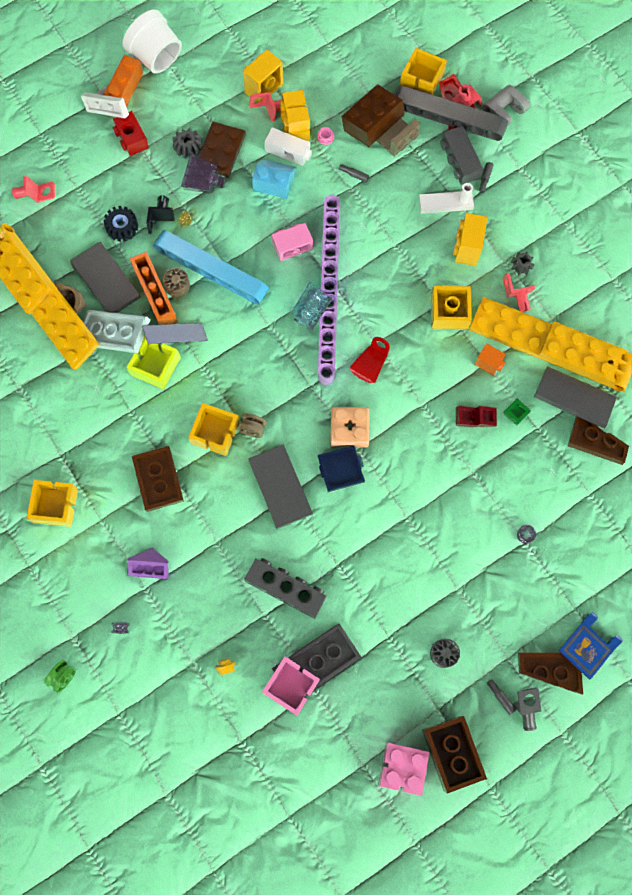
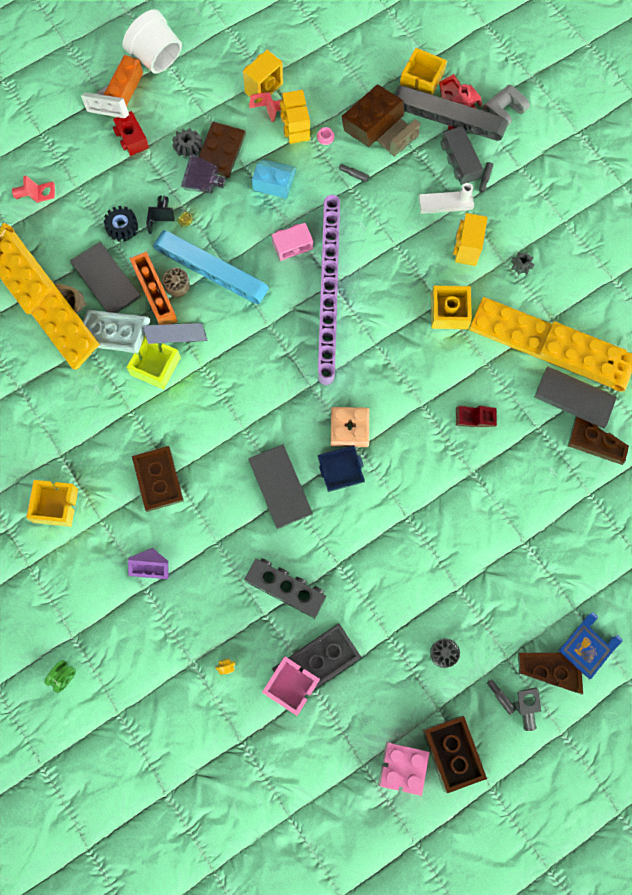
(120, 628): bush -> none
(214, 429): yellow piece -> none
(252, 425): dark tan wheel -> none
(288, 146): white brick -> none
(311, 306): clear light blue bracket -> none
(370, 362): red piece -> none
(490, 359): orange brick -> none
(517, 411): green plate -> none
(520, 294): coral bracket -> none
(532, 531): bush -> none

